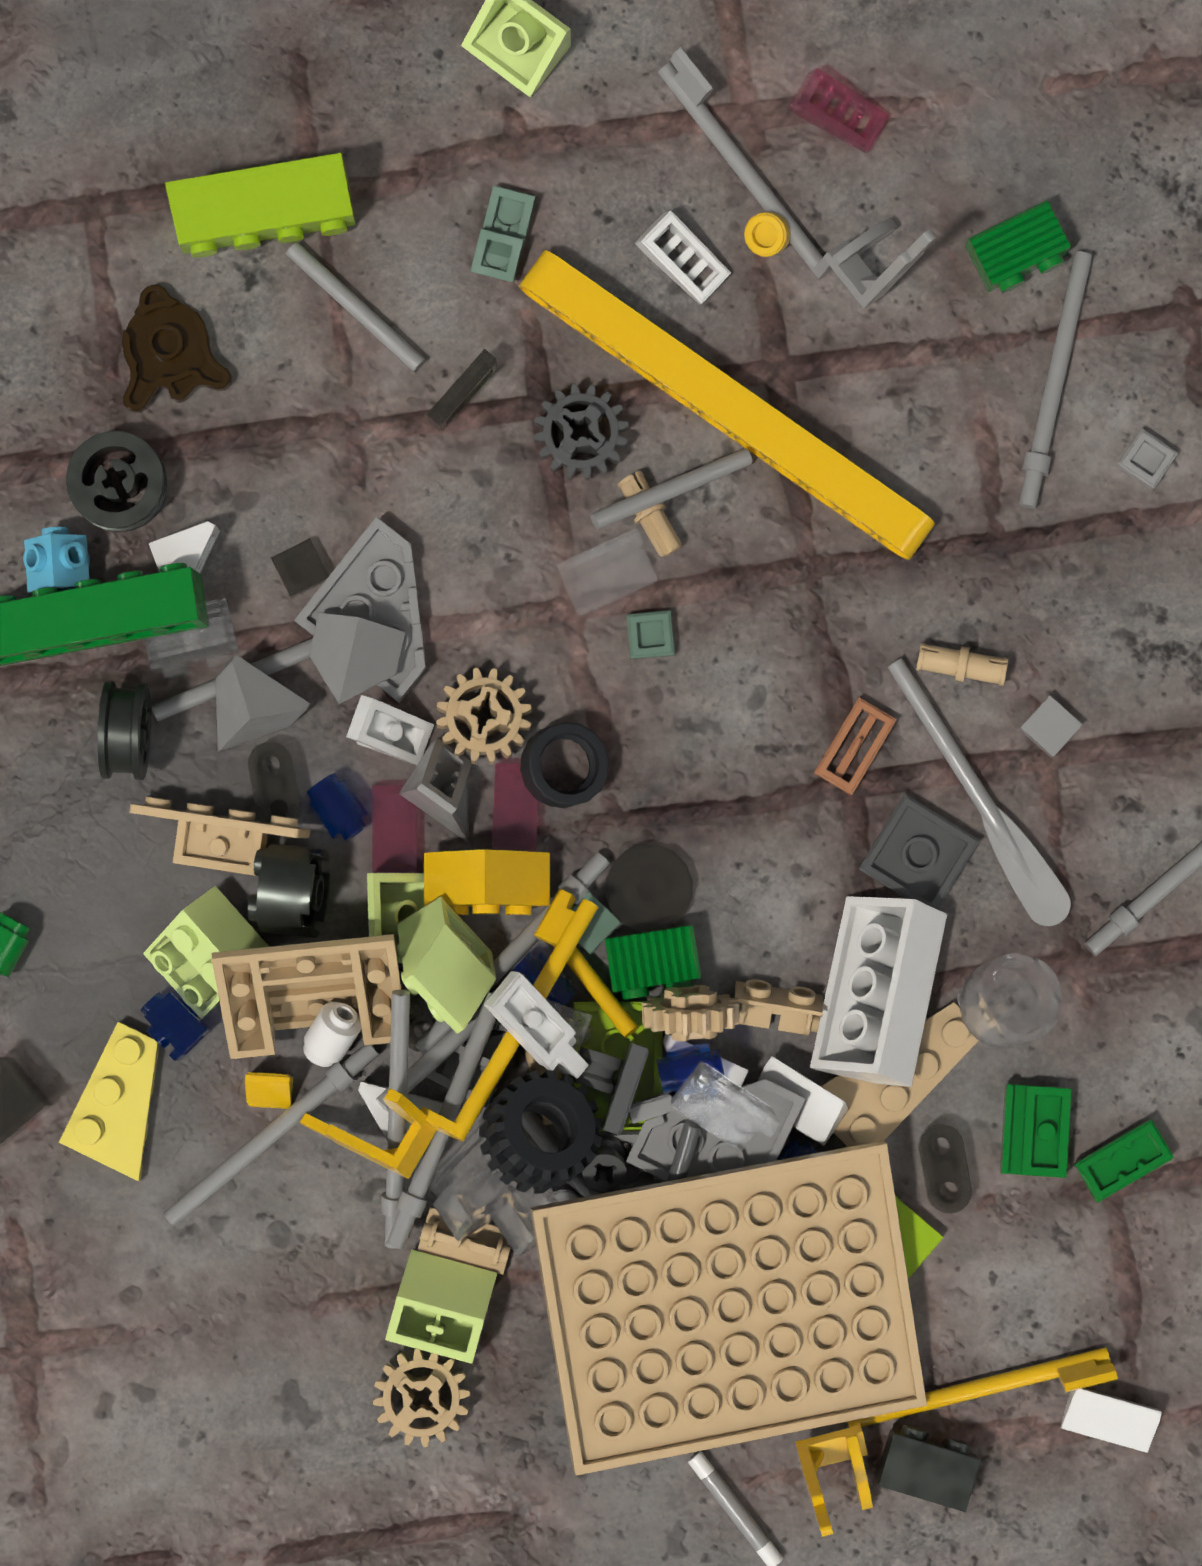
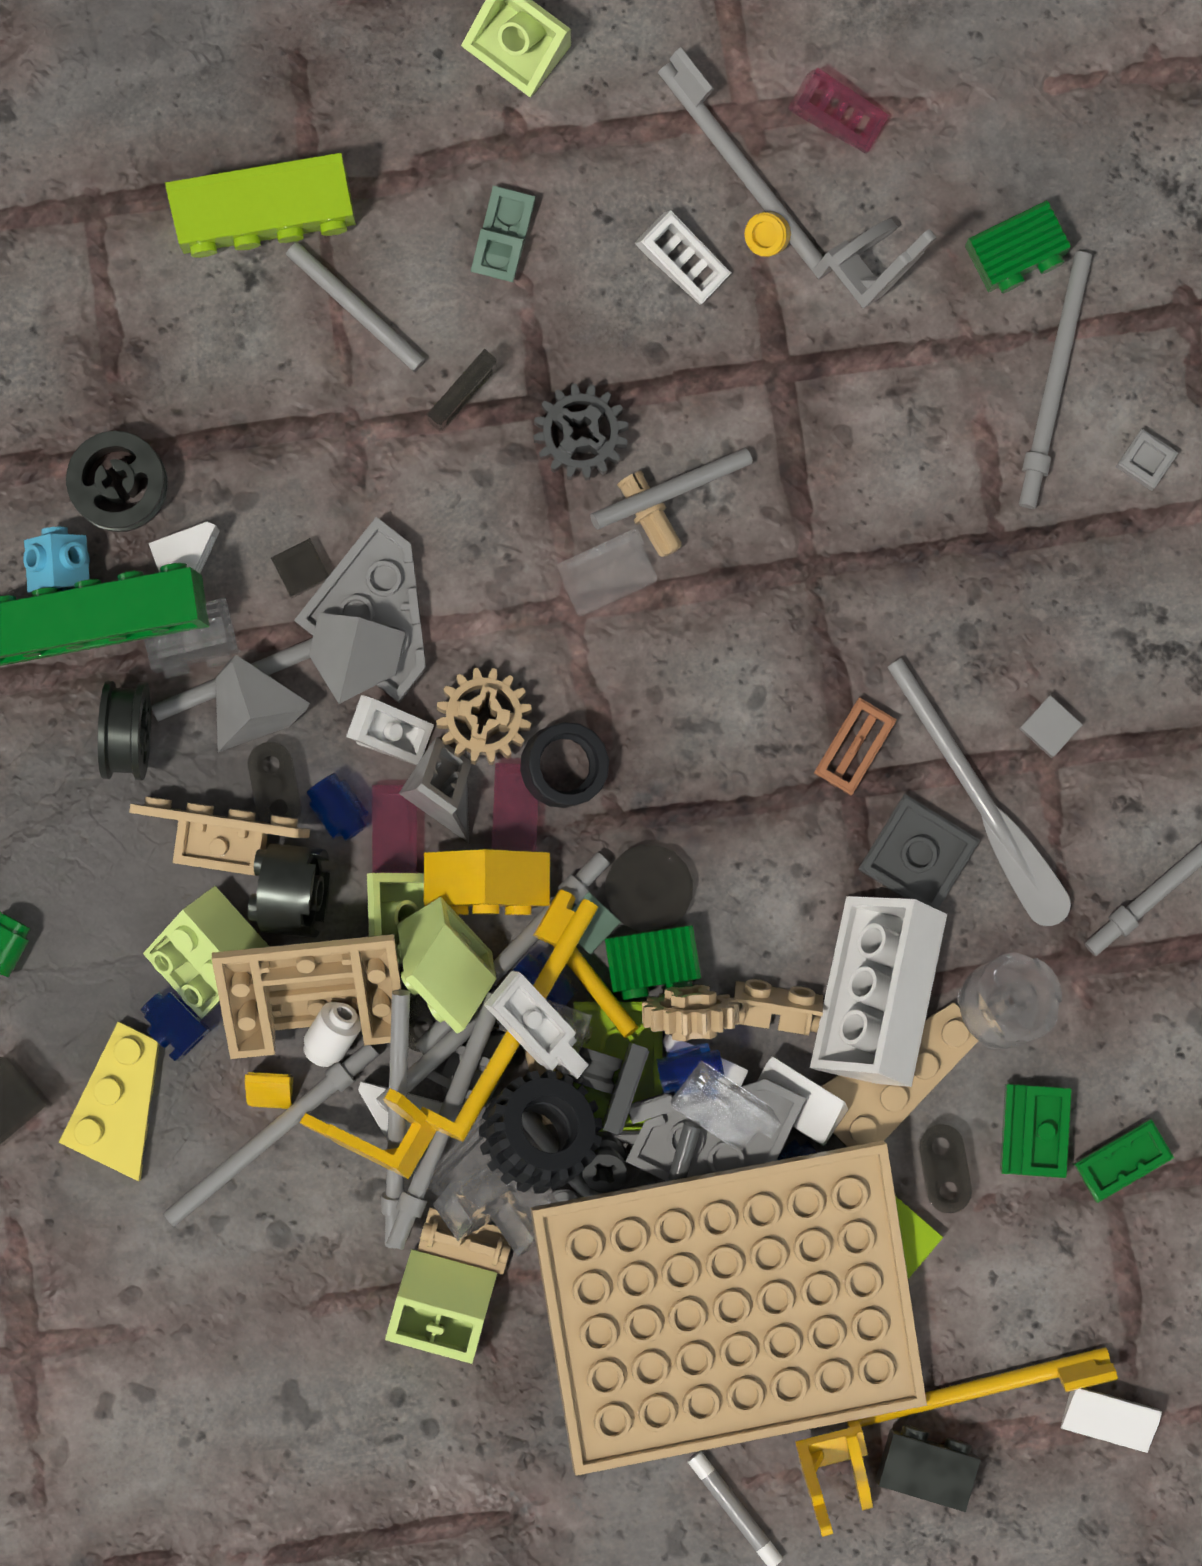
(168, 350): dark brown tile -> none
(438, 1411): tan gear -> none
(650, 635): sand green tile -> none
(727, 405): yellow beam -> none
(962, 664): tan pin -> none

